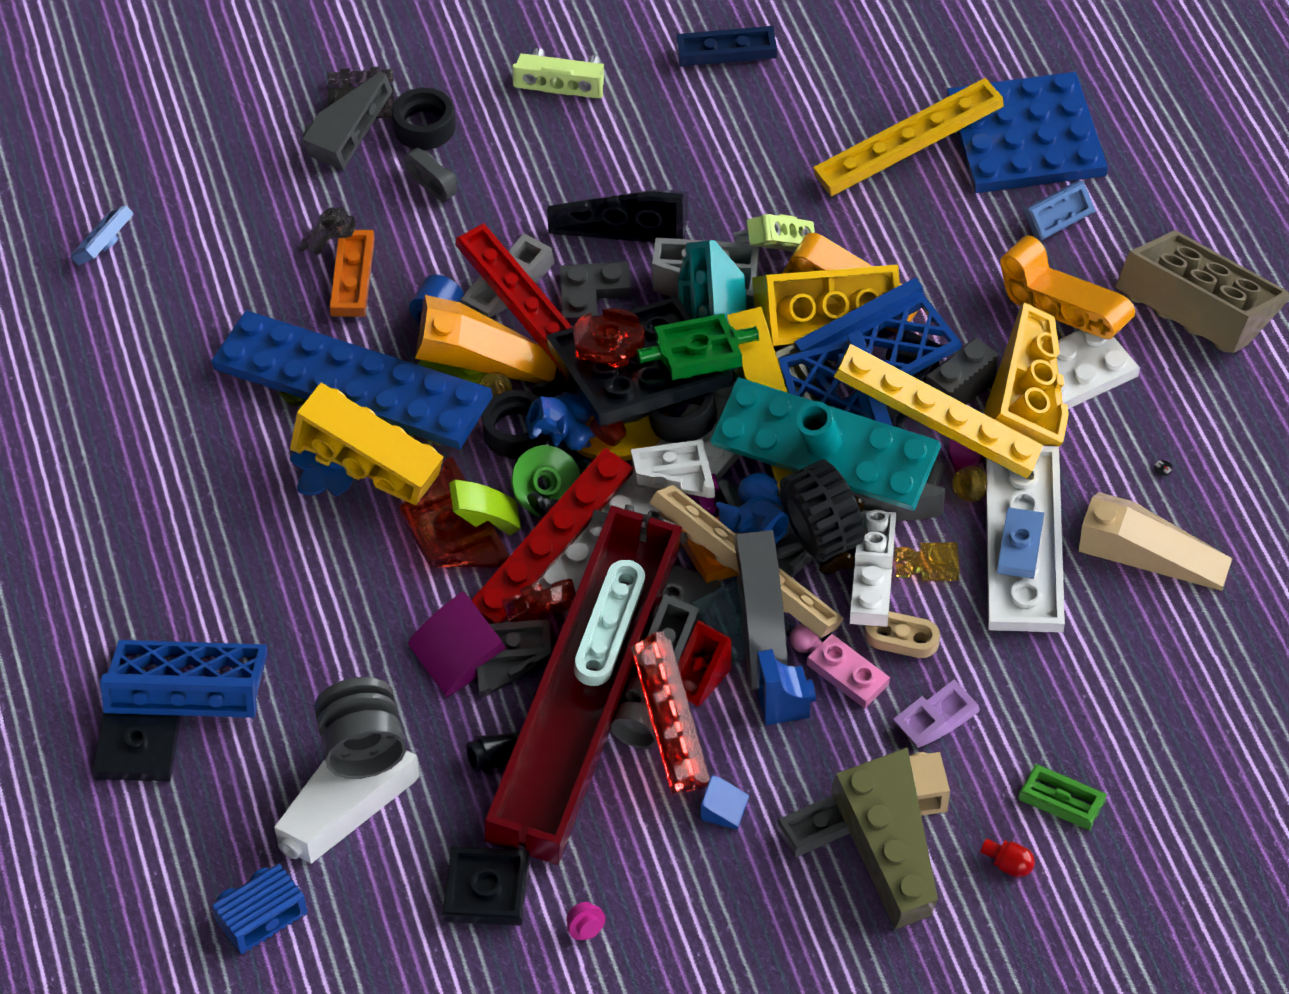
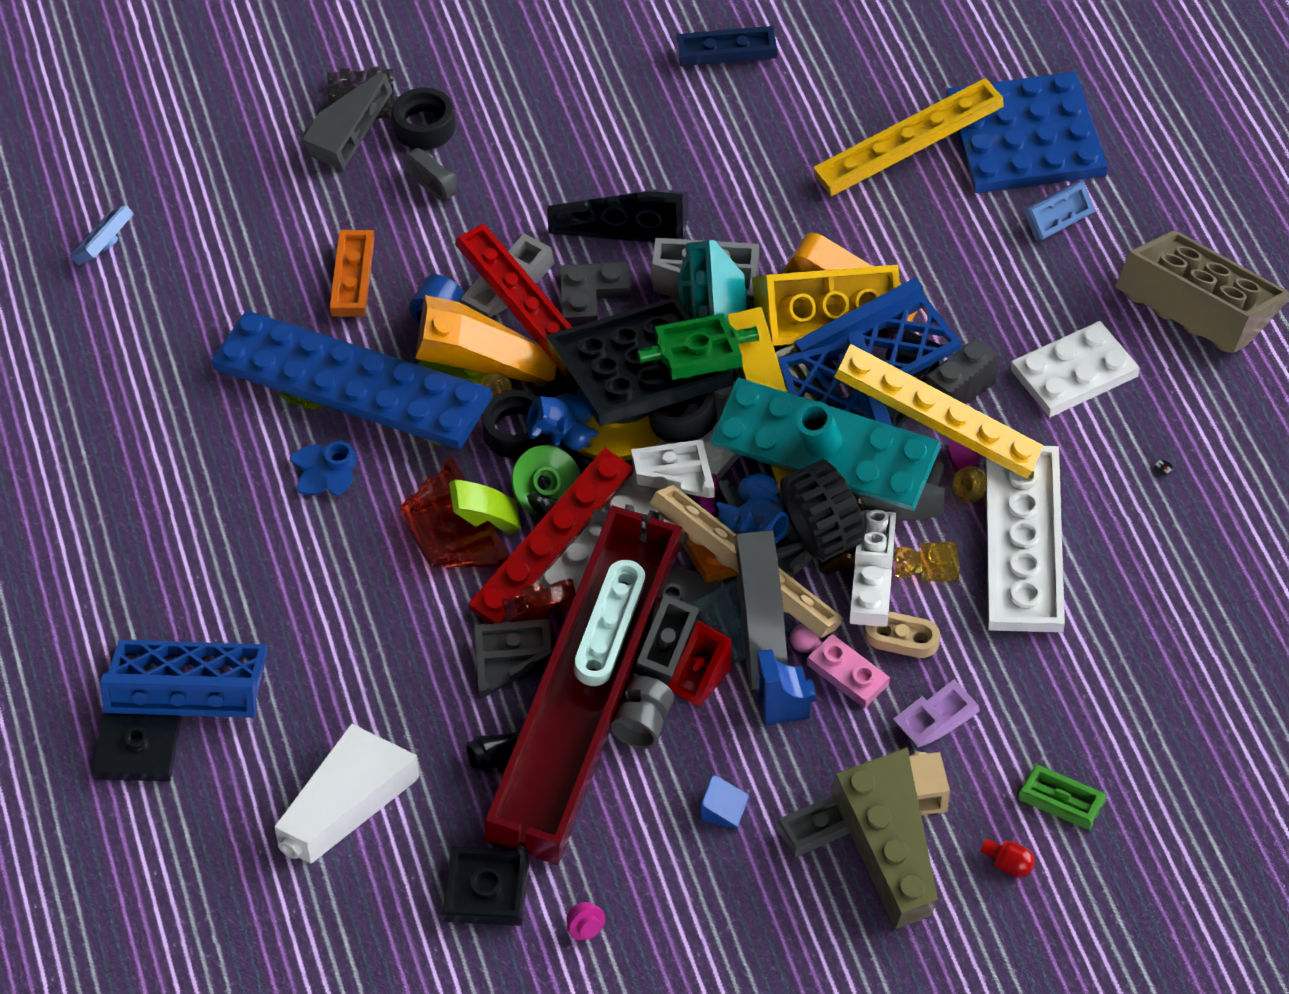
(259, 907): blue brick -> none
(331, 224): clear smoke plate -> none
(359, 727): dark grey wheel -> none
(364, 445): yellow wedge -> none
(455, 644): magenta slope -> none
(559, 75): yellowish green piece -> none
(594, 338): clear red plate -> none
(609, 434): clear red tile -> none
(670, 714): clear red fence -> none
(775, 232): yellowish green piece -> none
(1020, 543): medium blue plate -> none
(1028, 380): yellow wedge -> none
(1062, 295): light orange beam -> none
(1139, 538): tan wedge -> none

